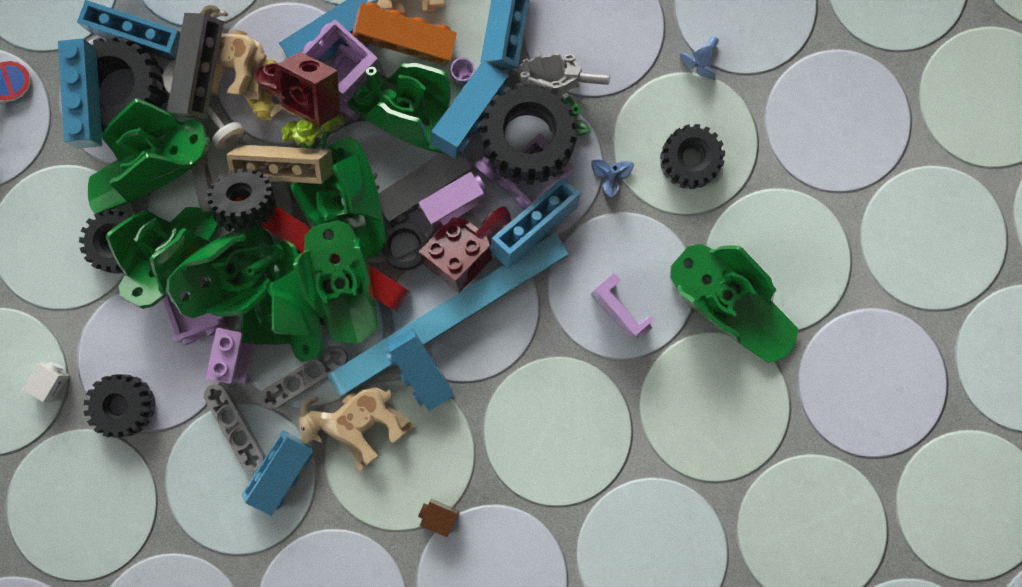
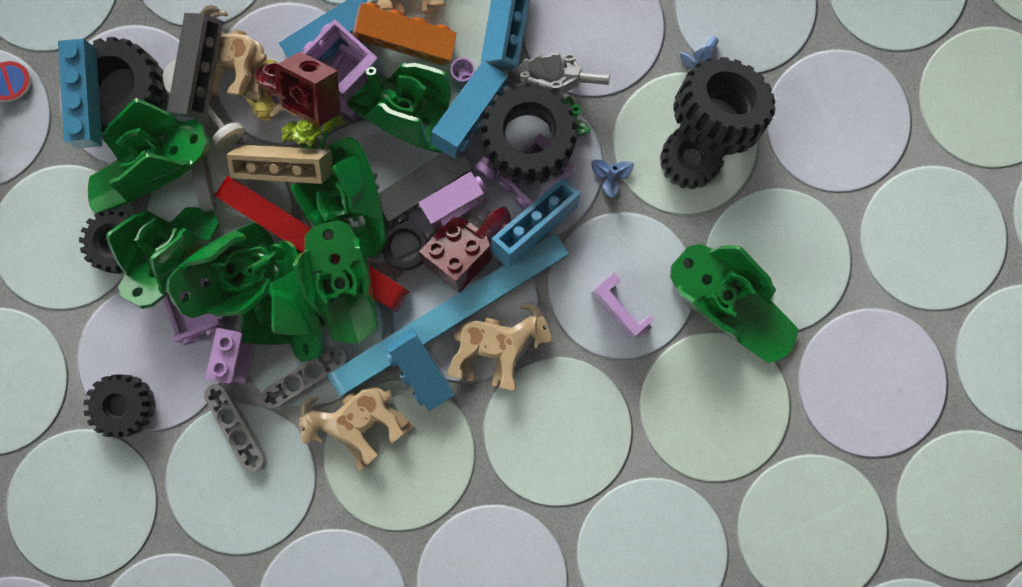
(46, 381): white brick -> none
(115, 23): dark azure brick -> none
(243, 213): black tyre -> none
(277, 473): dark azure brick -> none
(438, 517): reddish brown brick -> none
(498, 343): none -> tan animal
(734, 85): none -> black tyre

